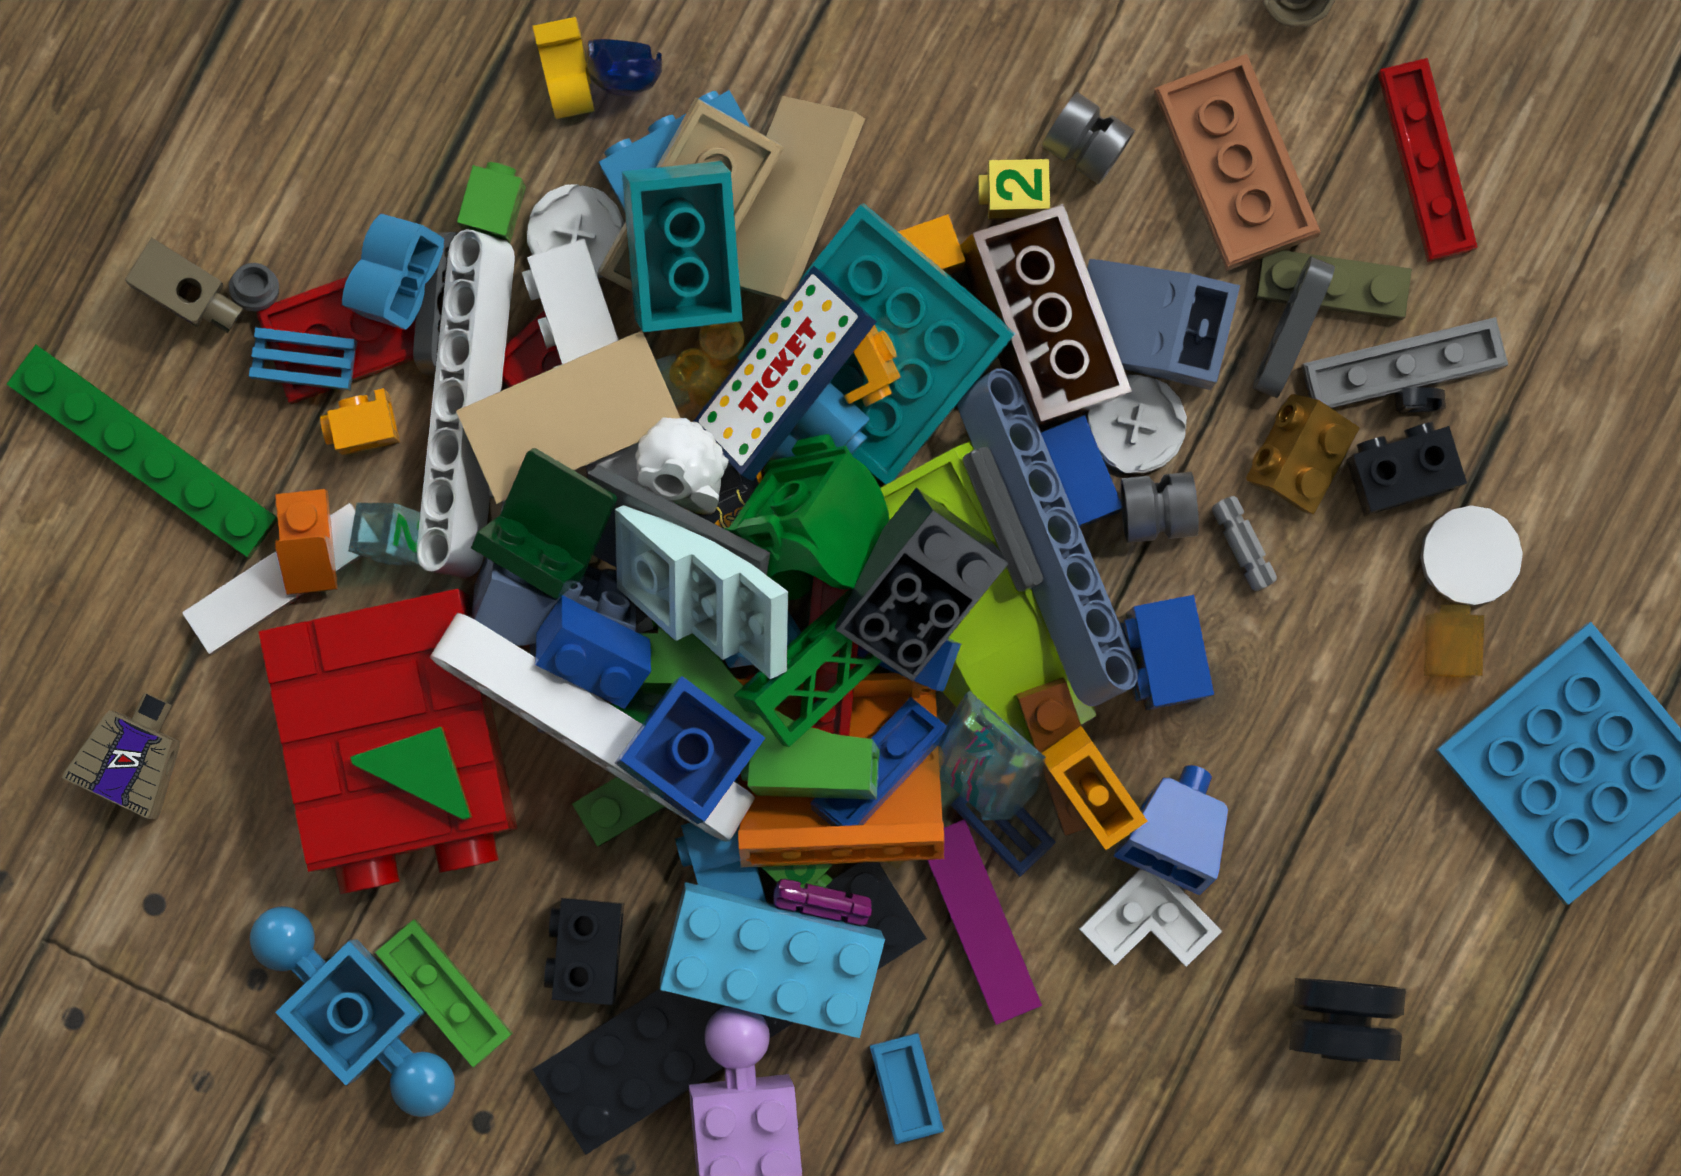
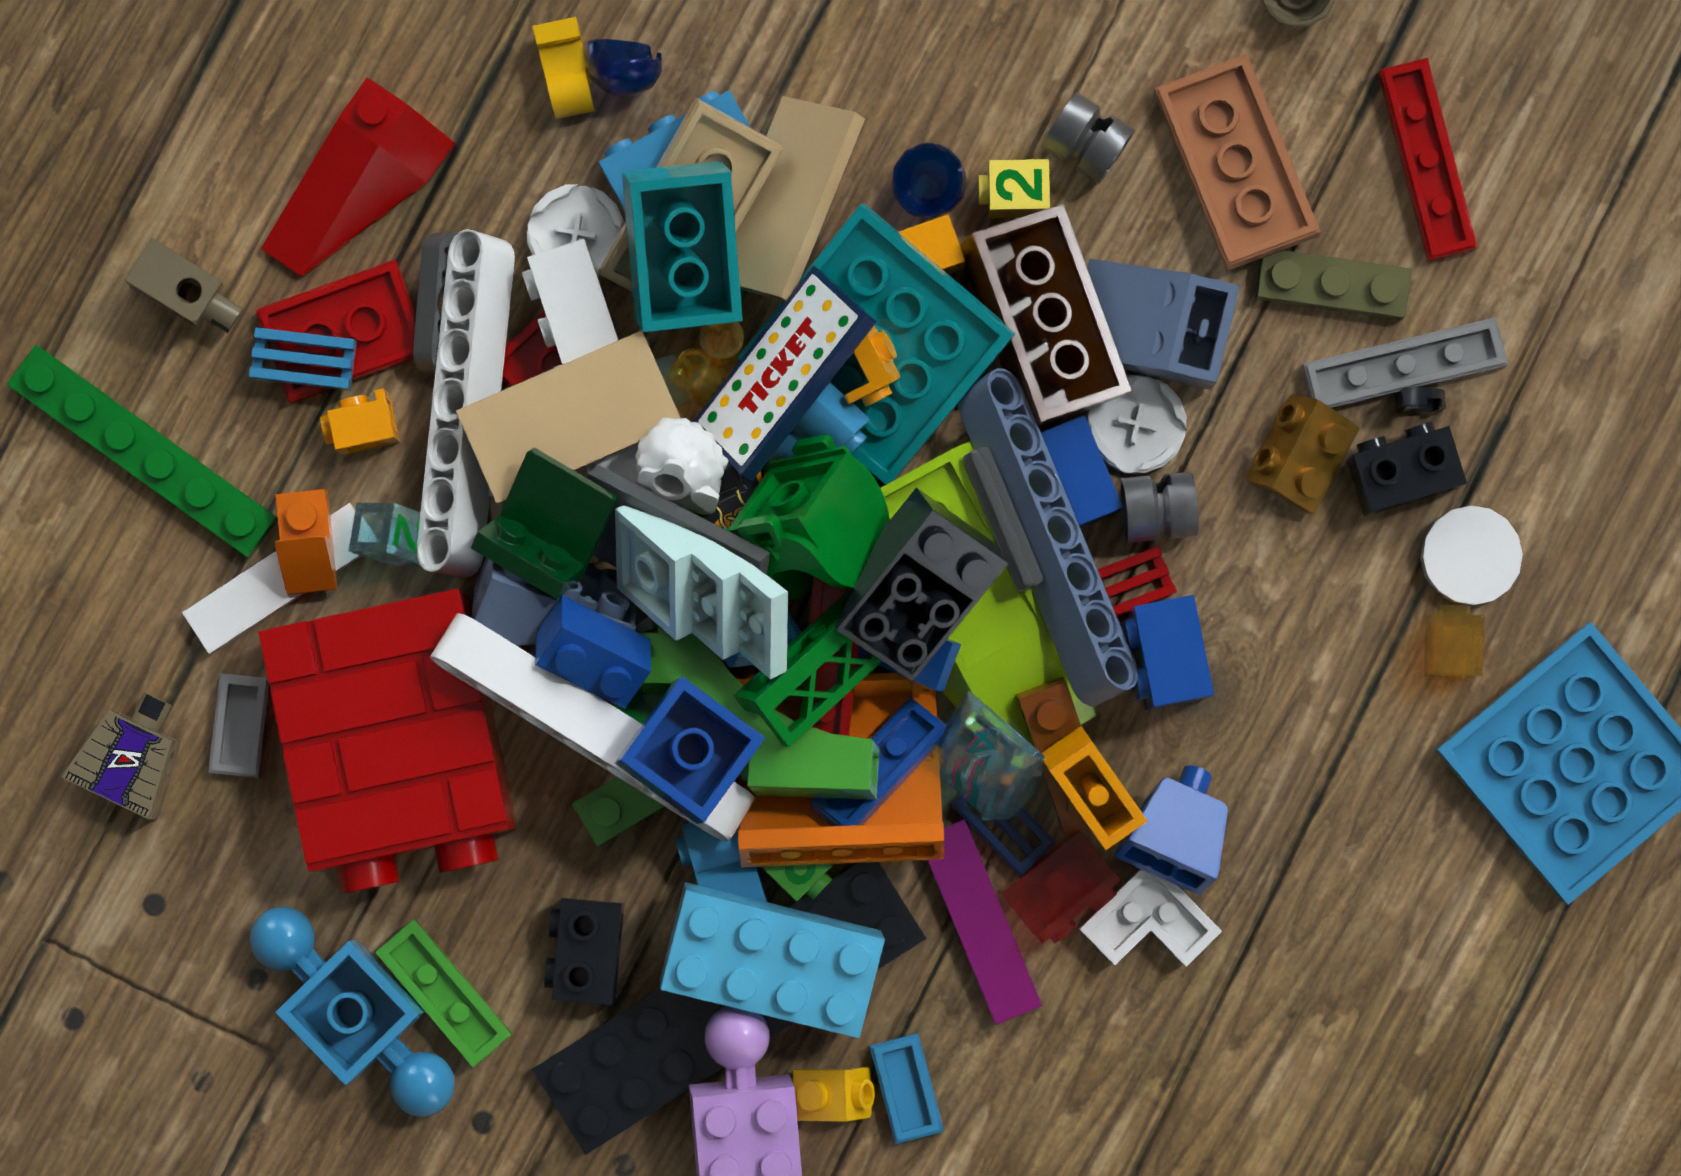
(240, 725): none -> light grey tile
(254, 287): dark grey plate -> none
(362, 170): none -> red wedge
(393, 271): dark azure brick -> none
(420, 767): green tile -> none
(492, 201): bright green brick -> none
(822, 902): magenta axle -> none
(833, 1094): none -> yellow bracket
(929, 180): none -> clear blue hair
(1062, 888): none -> clear red bracket
(1161, 571): none -> red tile
(1244, 543): light grey axle -> none
(1293, 327): dark grey beam -> none
(1347, 1020): black wheel -> none

